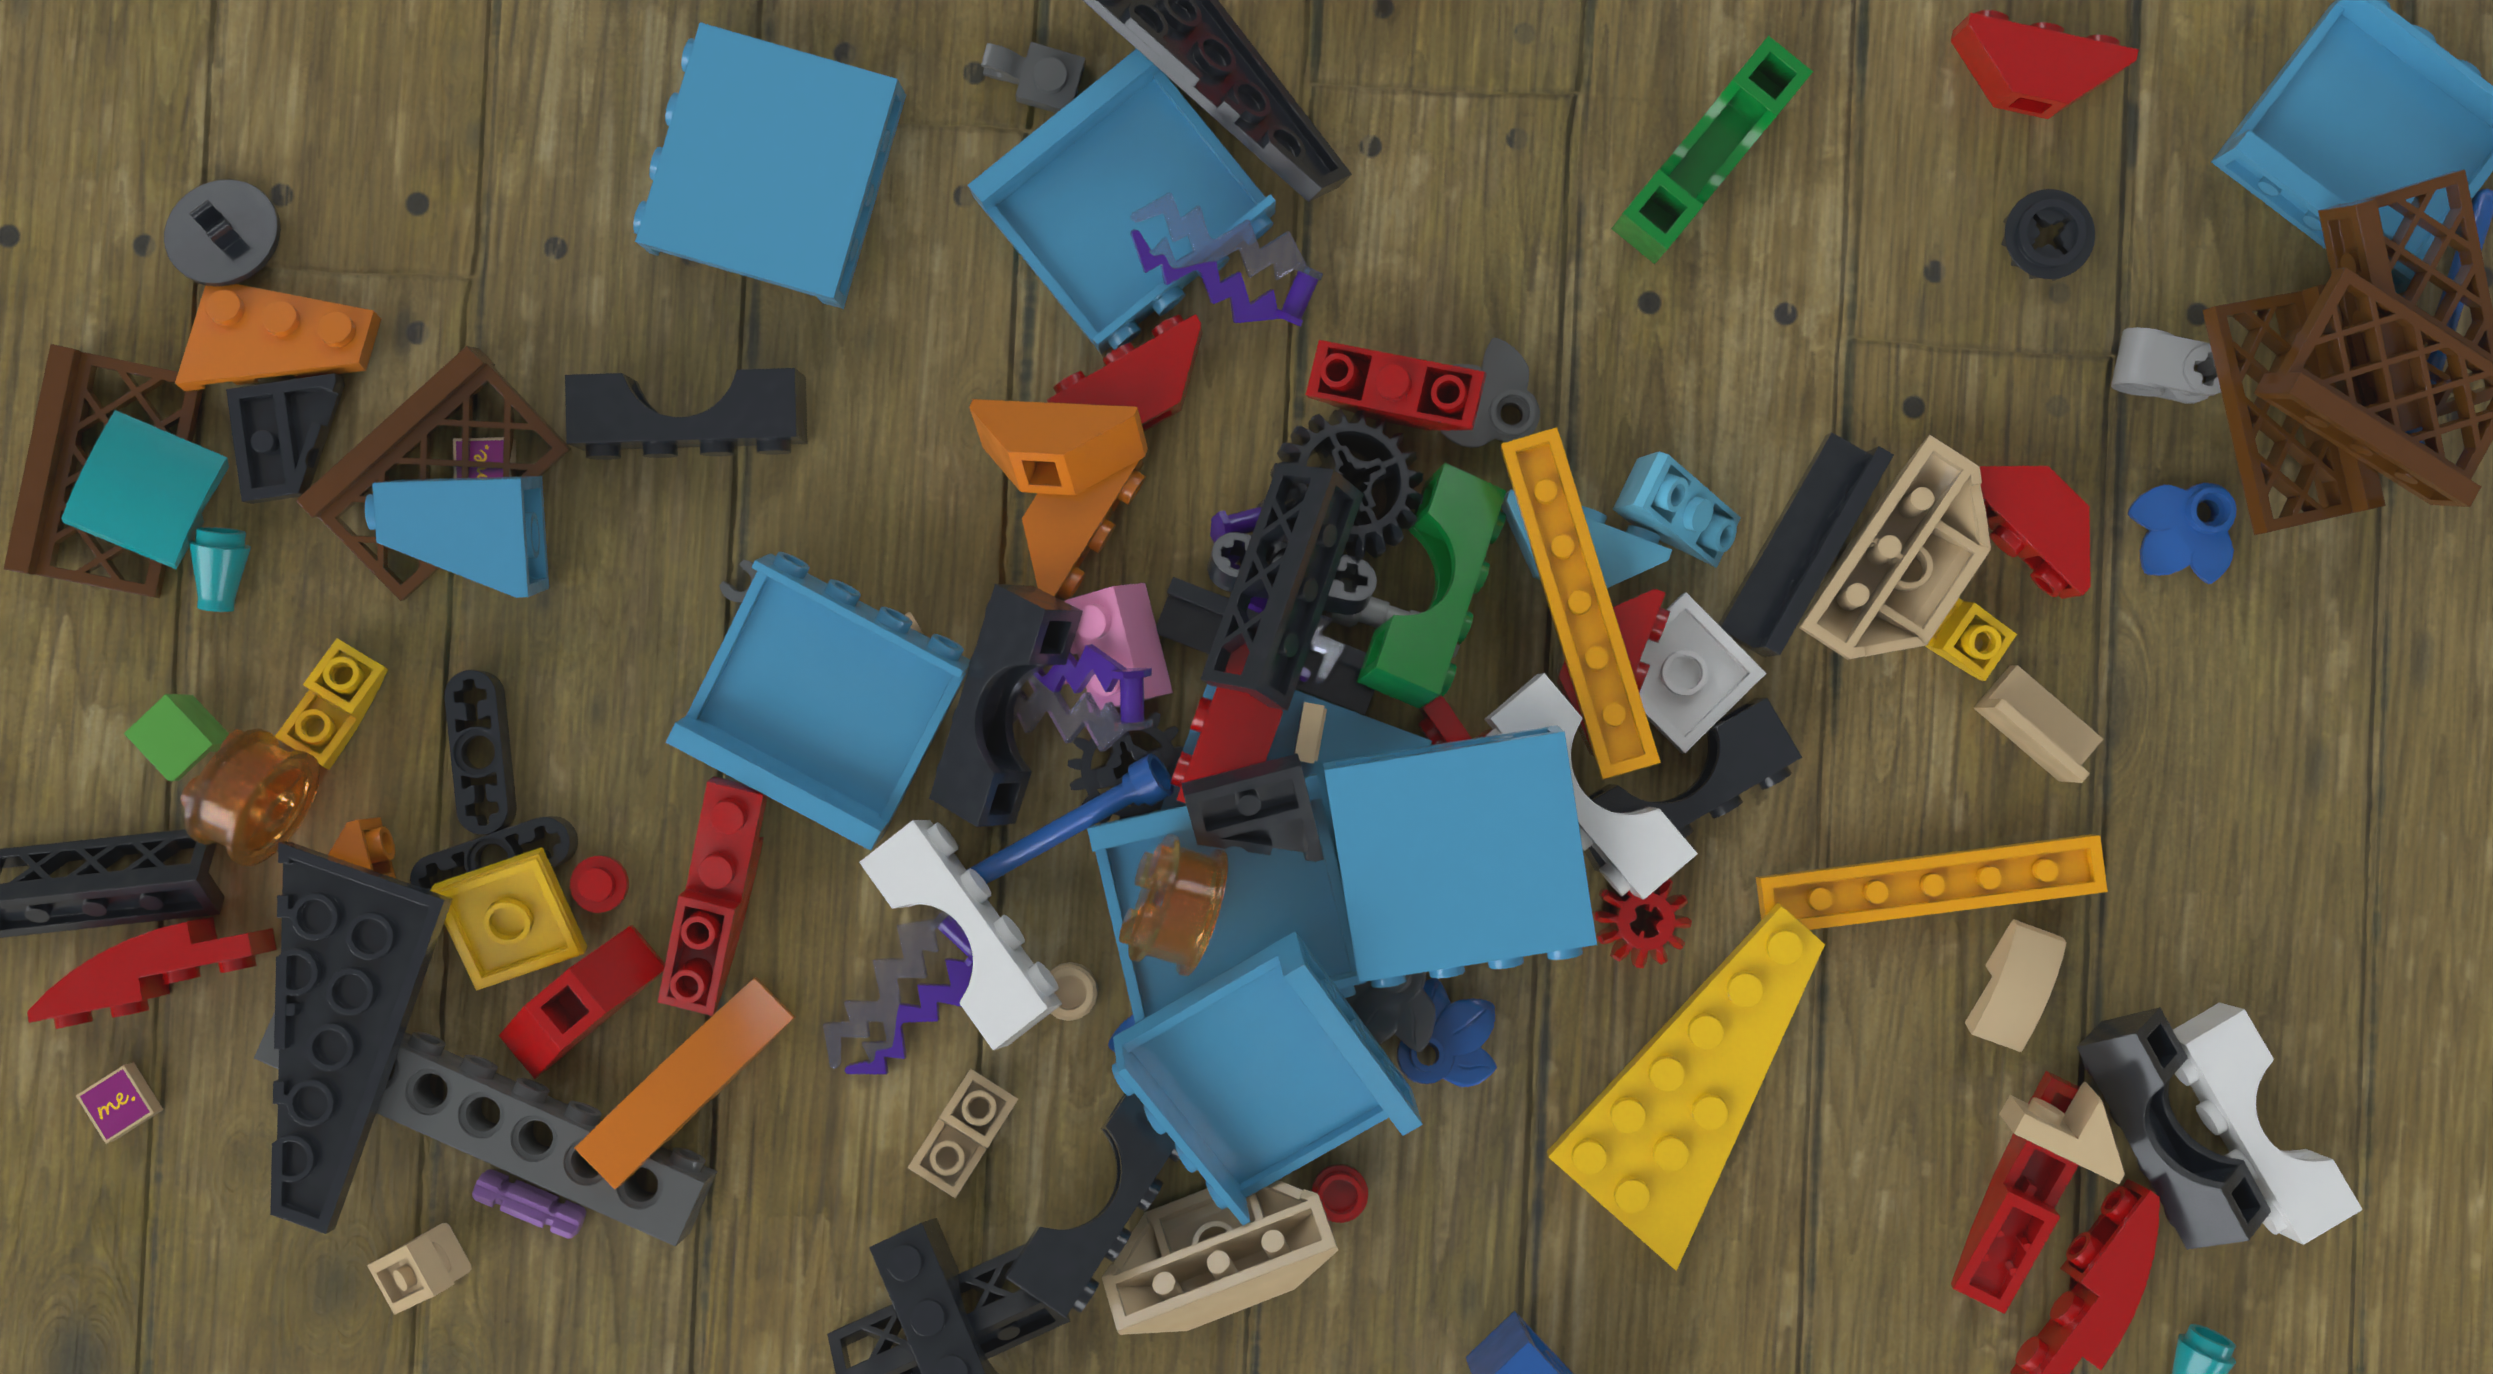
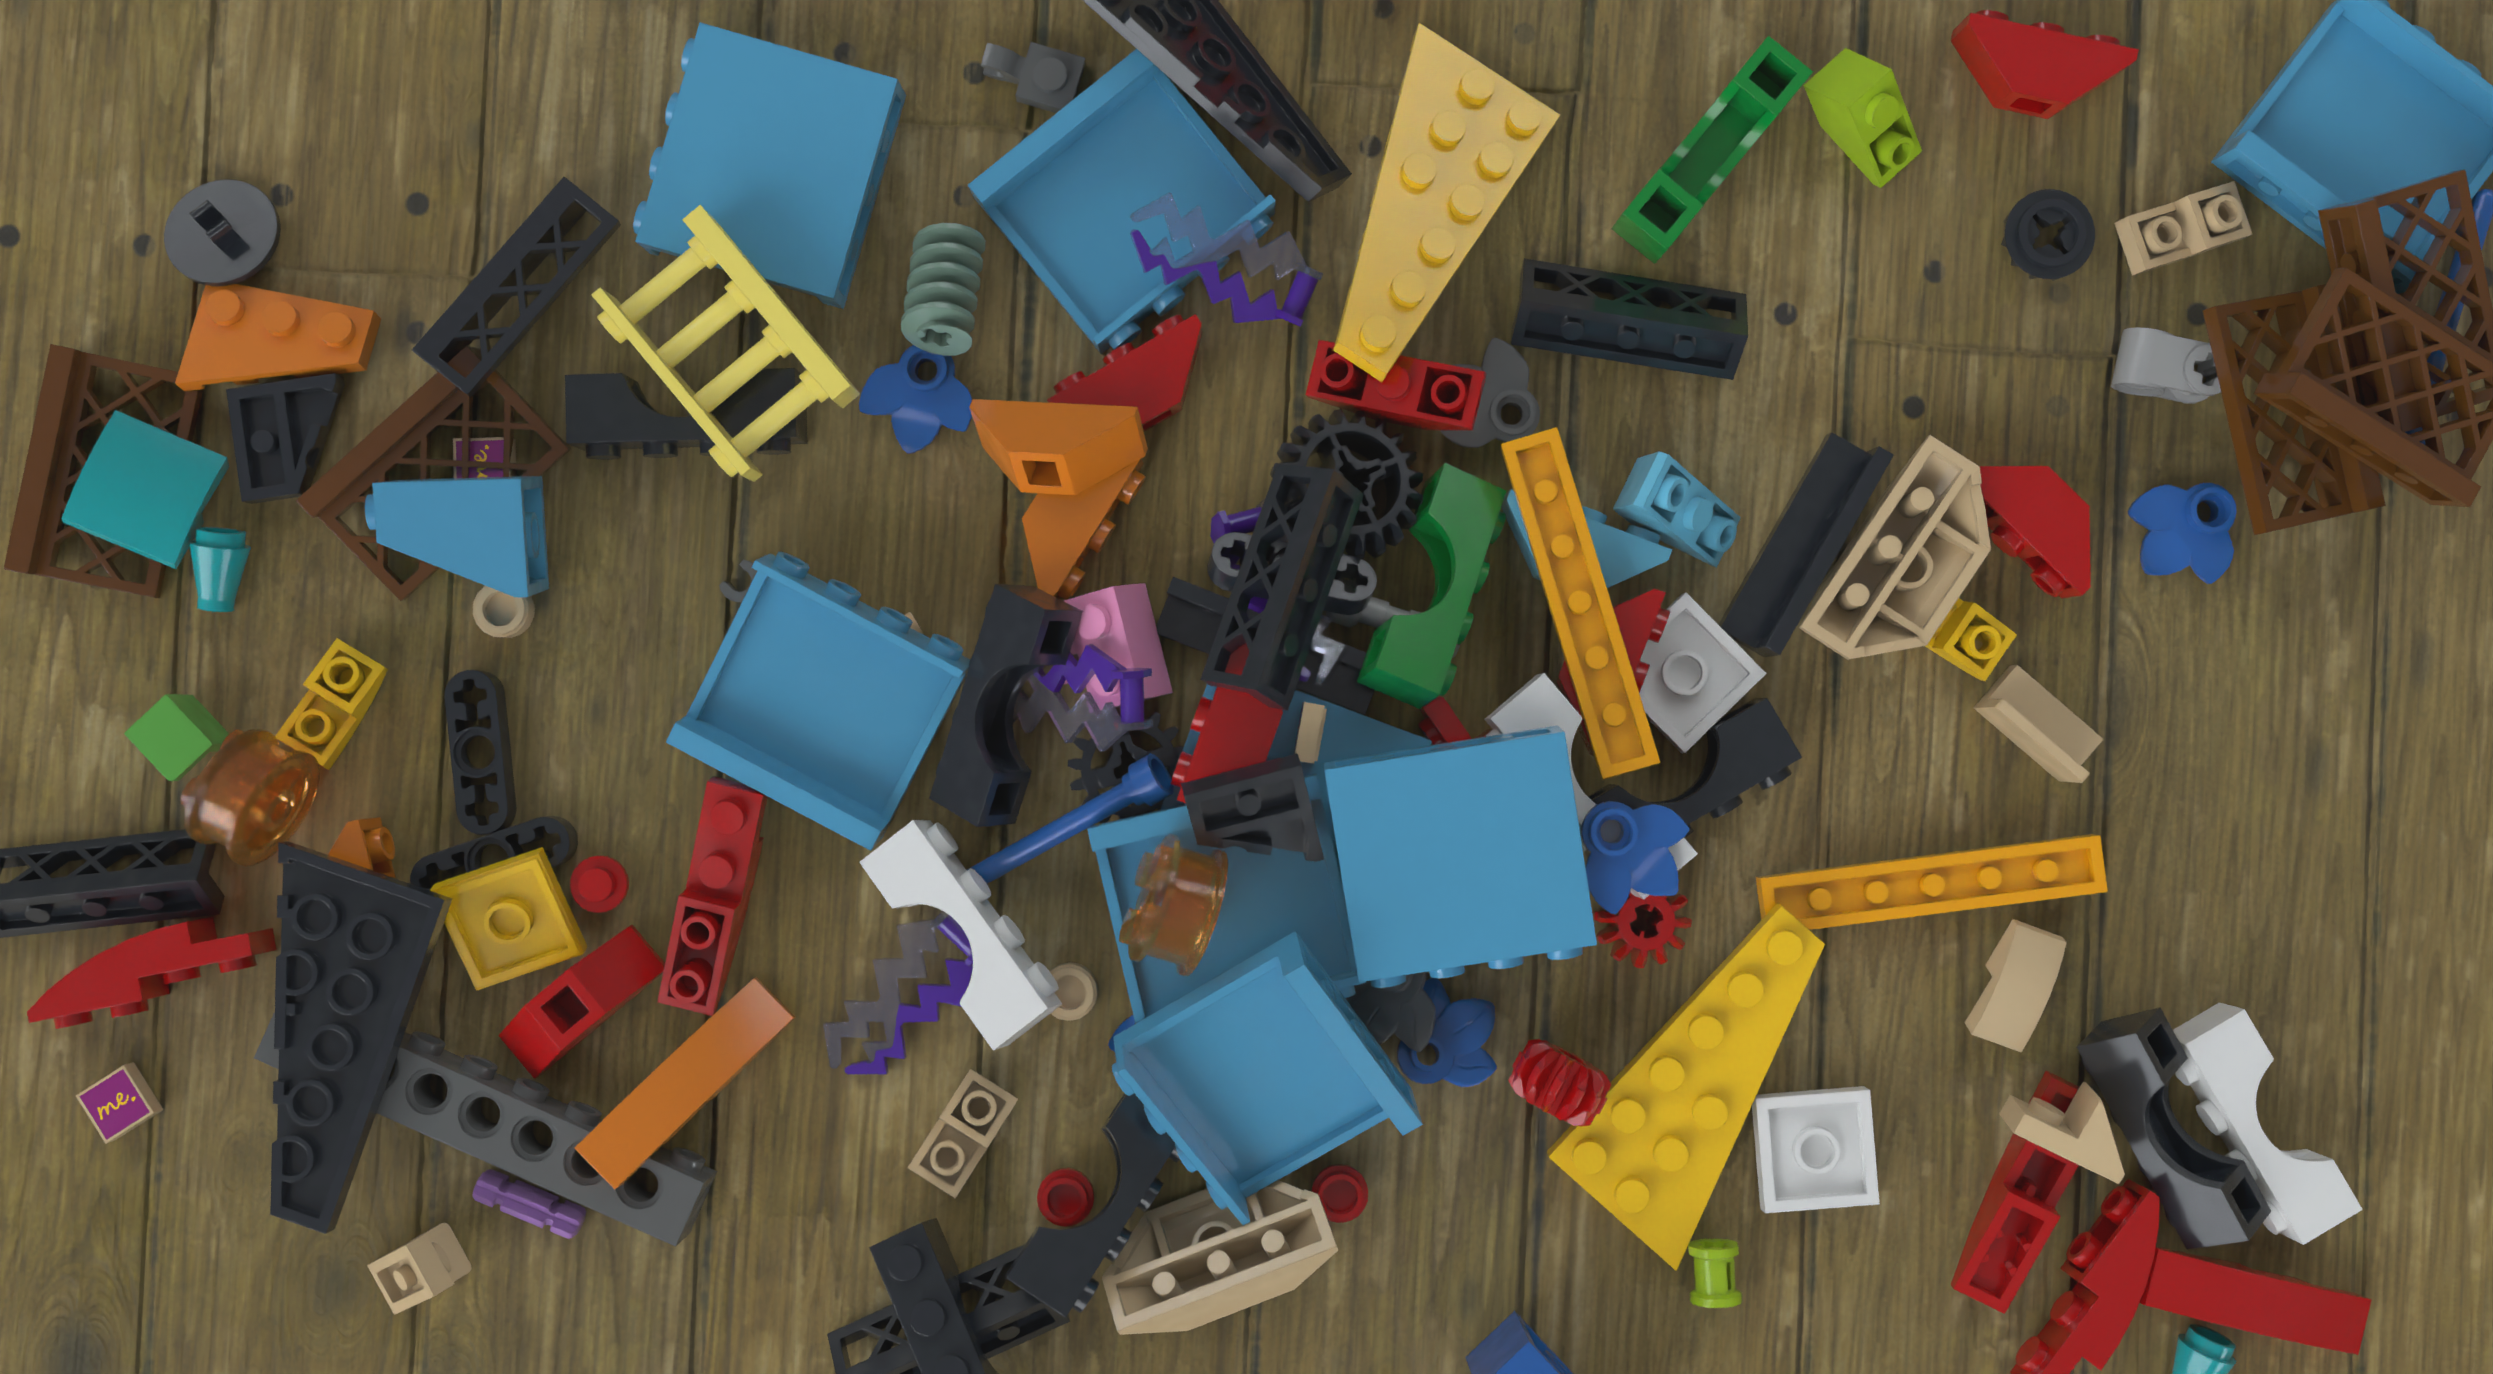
(501, 613): none -> tan tile
(507, 276): none -> black fence
(744, 292): none -> light yellow fence
(915, 404): none -> blue plate
(943, 288): none -> sand green piece
(1065, 1197): none -> red plate
(1443, 175): none -> yellow wing
(1559, 1082): none -> red gear
(1630, 326): none -> black fence
(1636, 858): none -> blue plate
(1714, 1273): none -> lime bush
(1815, 1149): none -> white plate
(1864, 115): none -> lime slope
(2183, 228): none -> tan slope
(2256, 1301): none -> red slope

